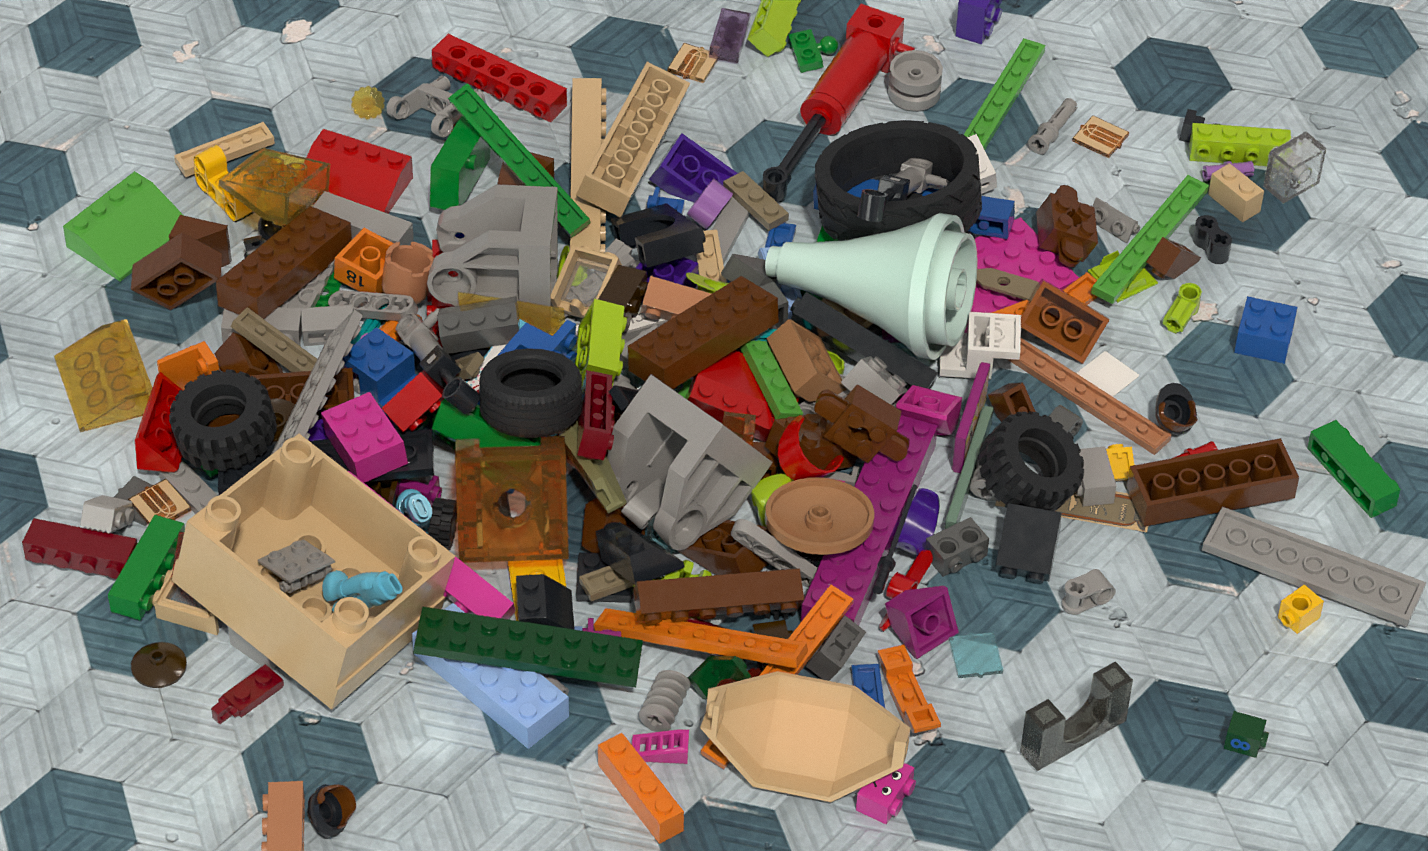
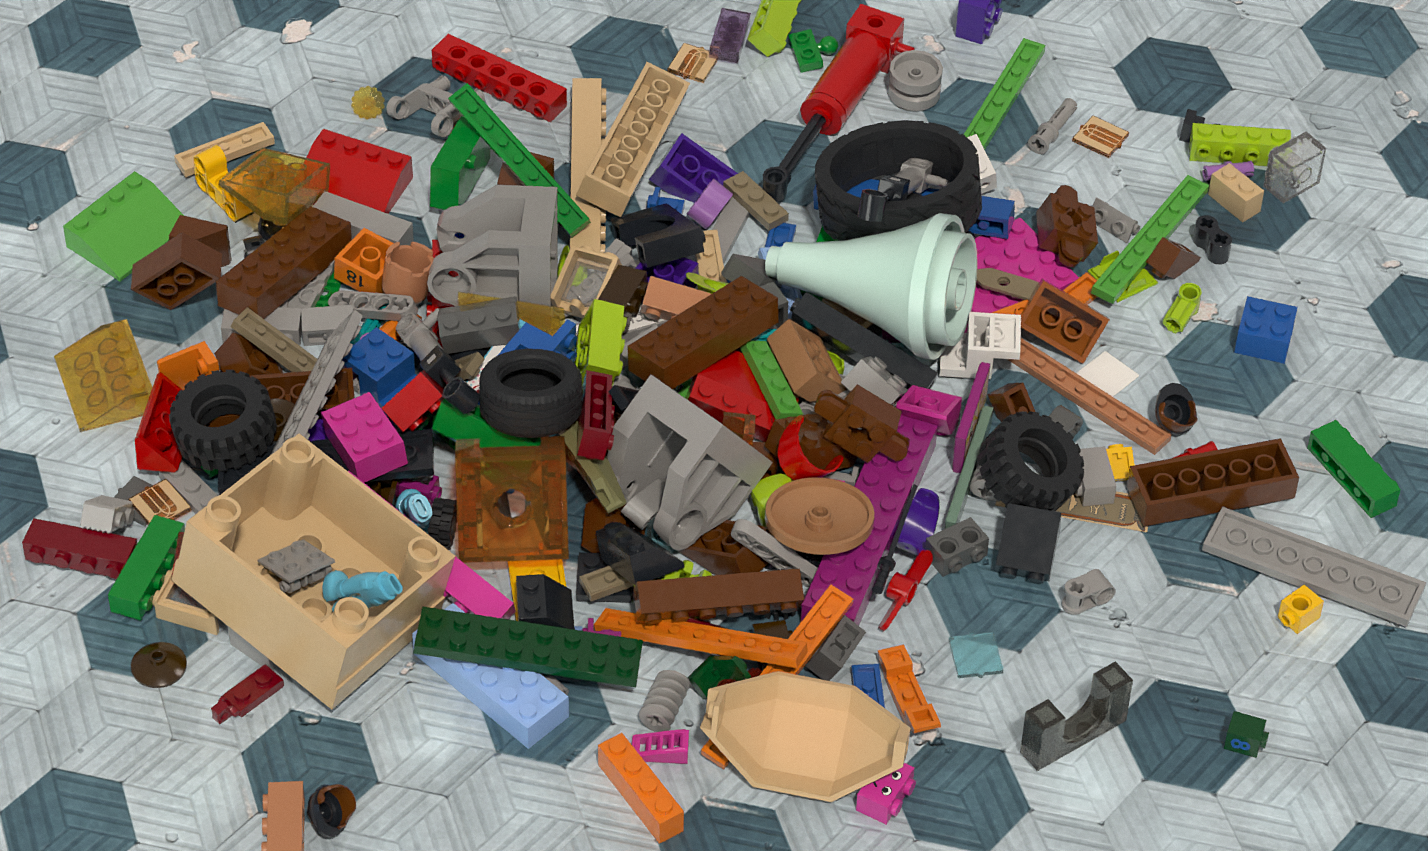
(922, 618): magenta slope -> none

